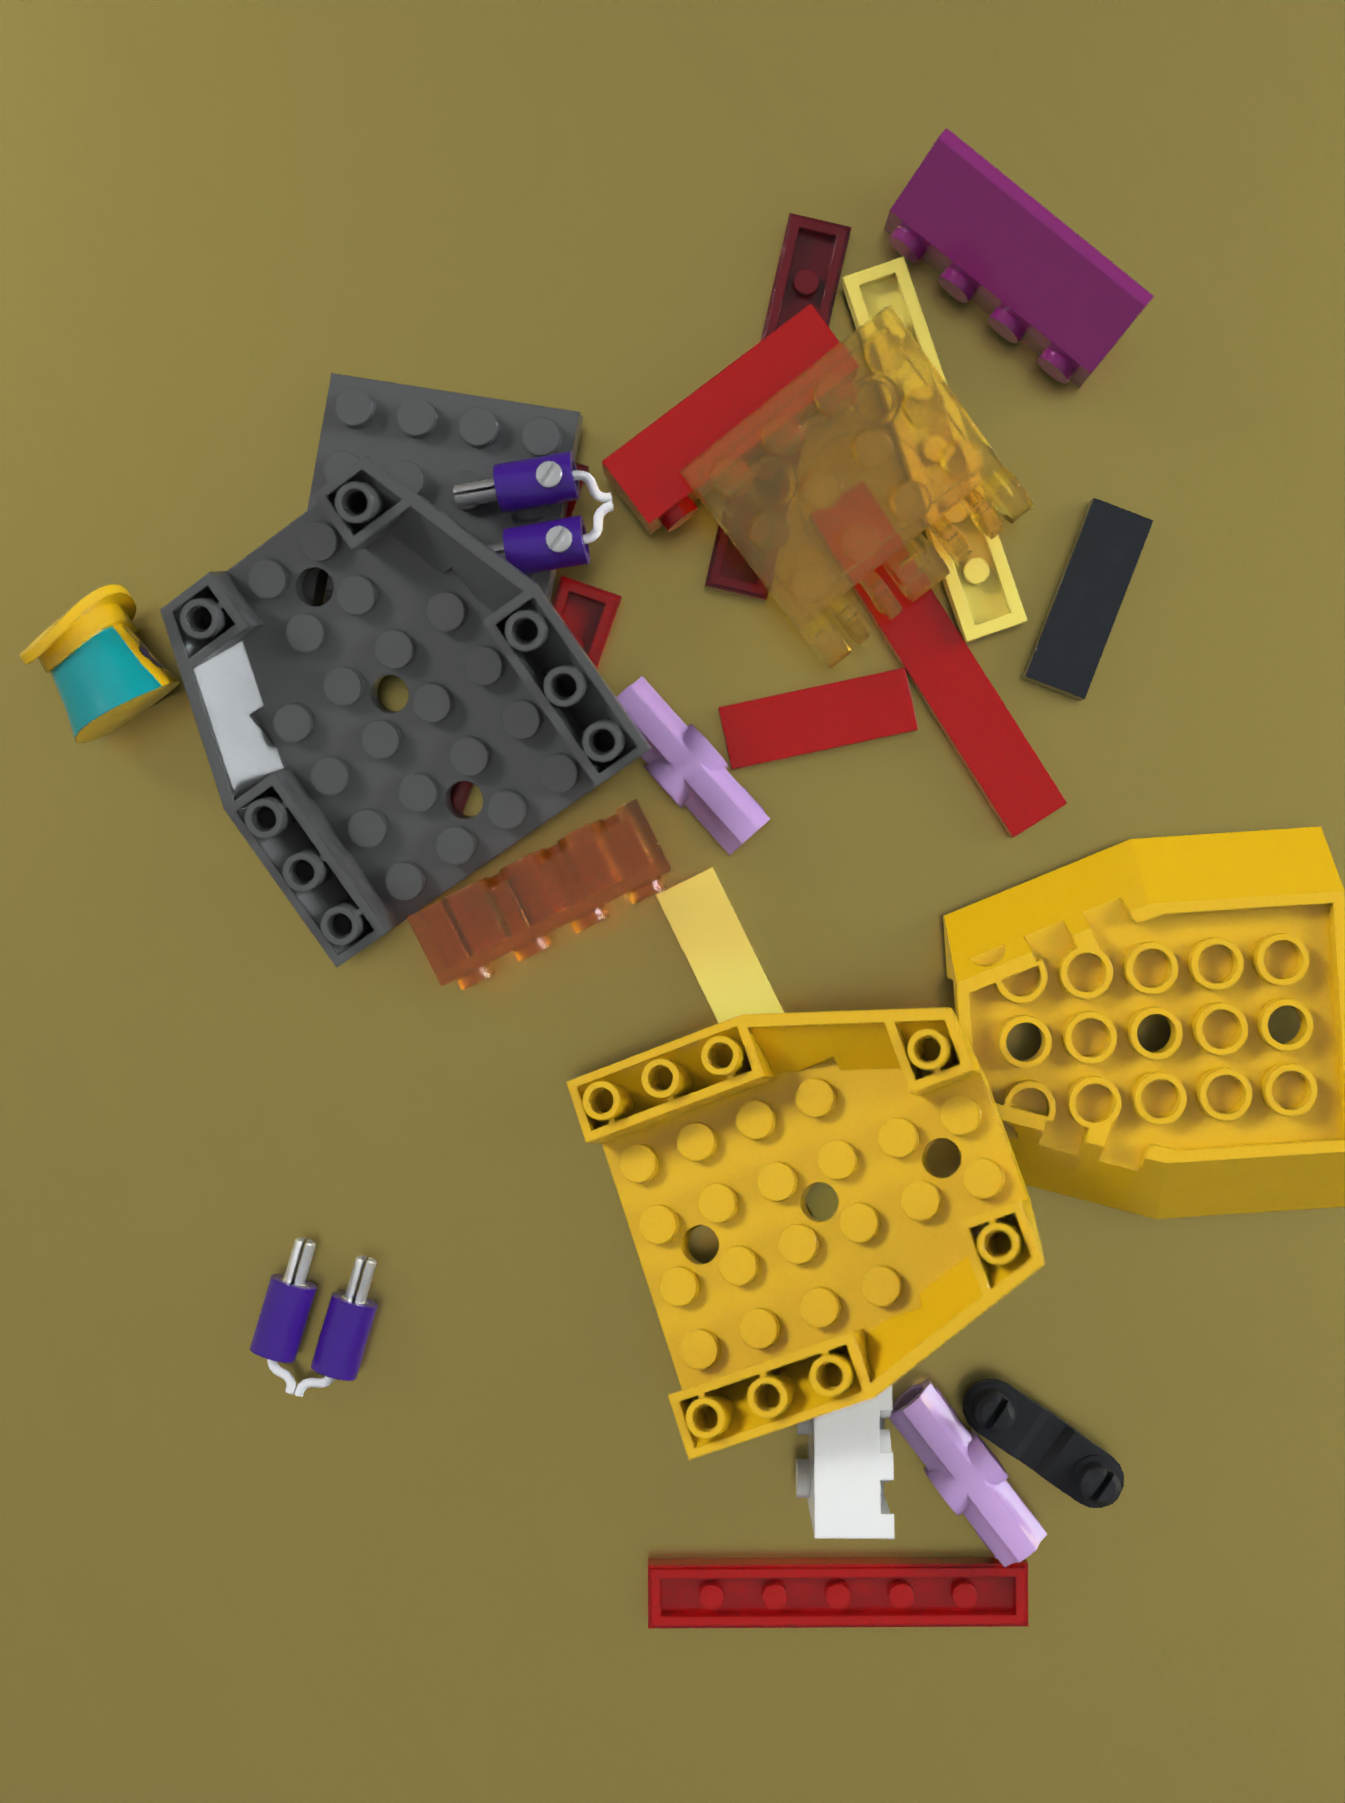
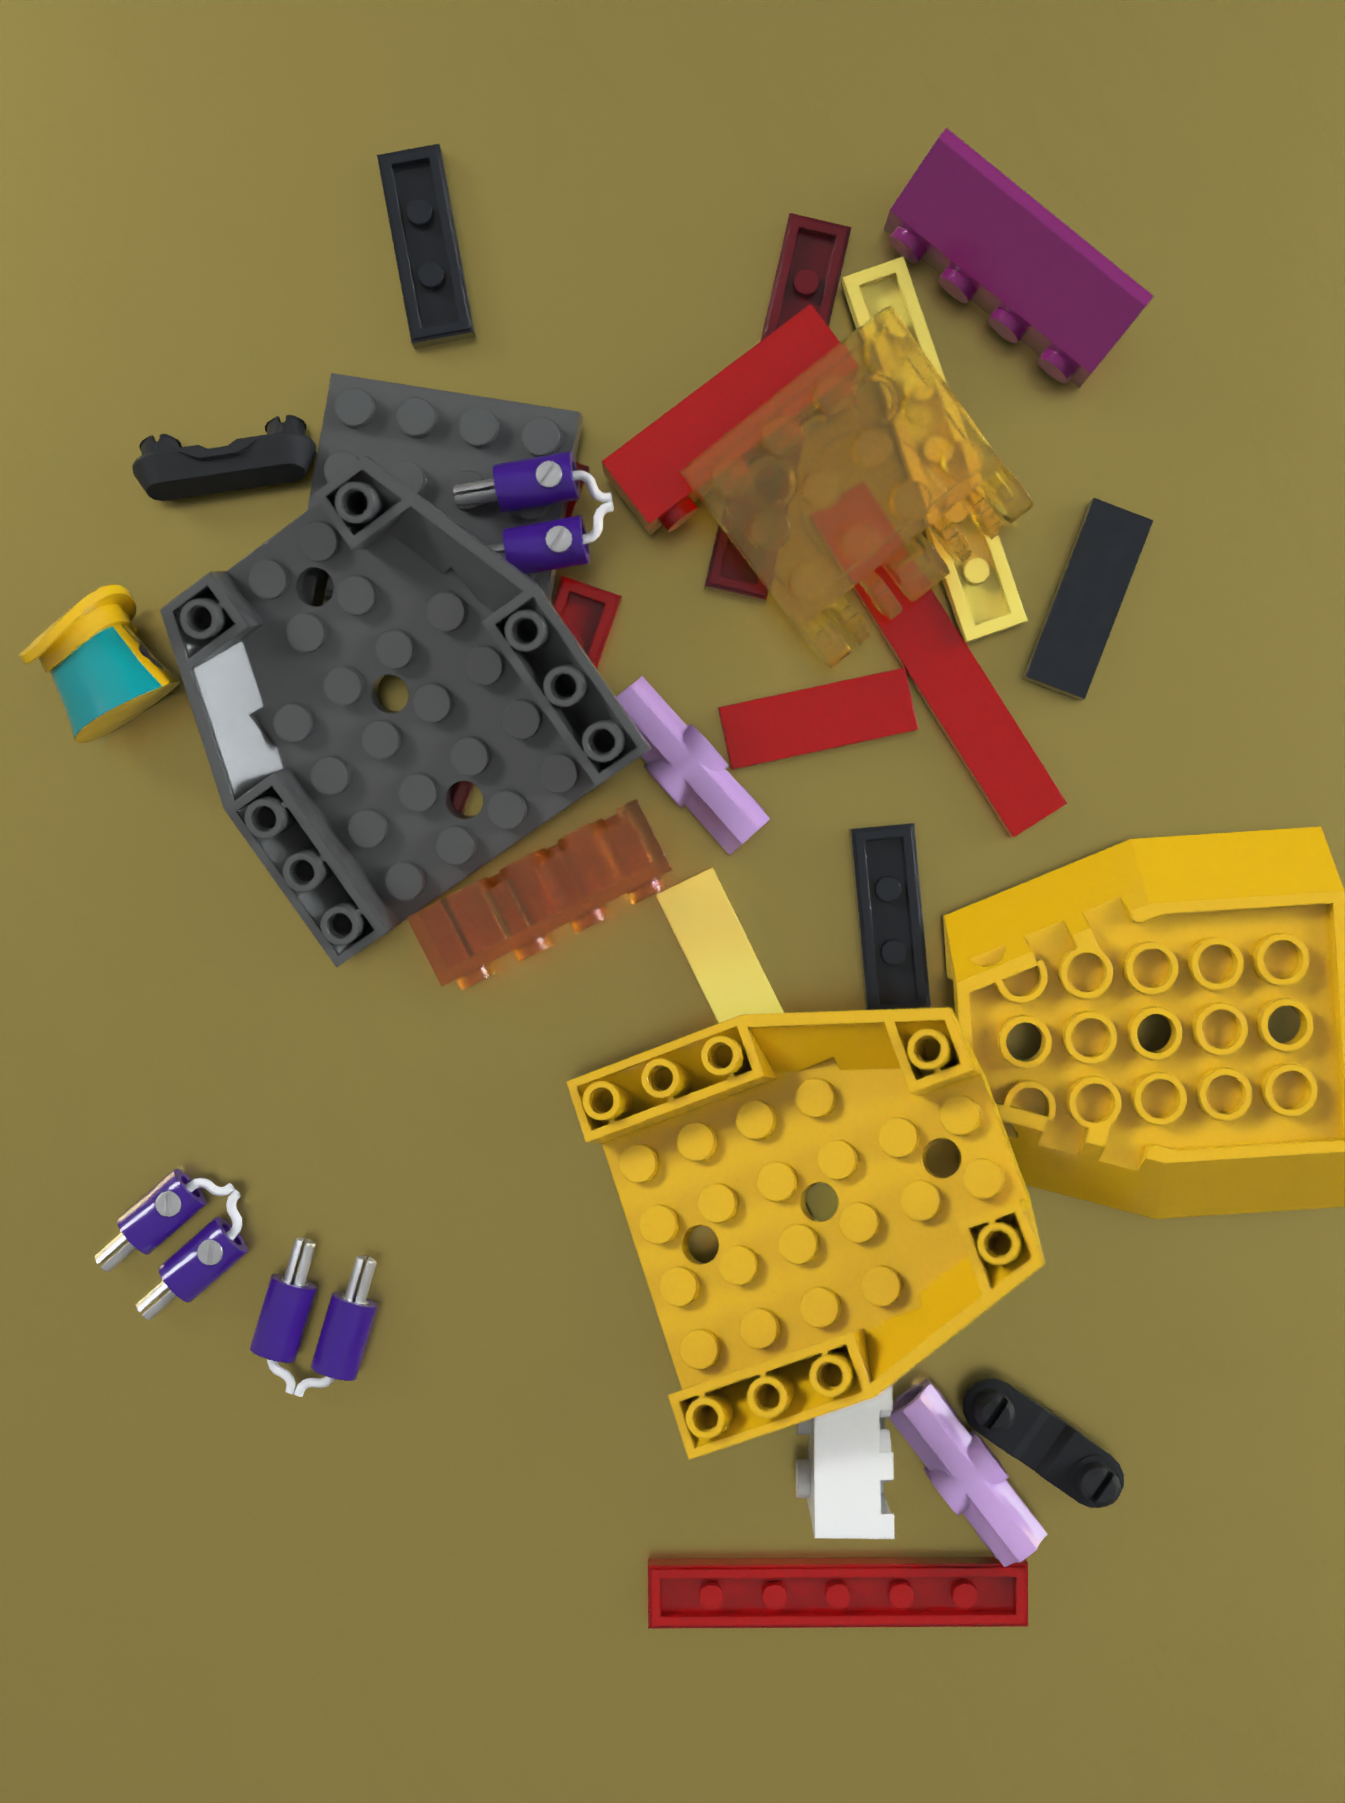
(180, 472): none -> black piece
(197, 1261): none -> dark purple piece
(426, 246): none -> black tile
(890, 917): none -> black tile

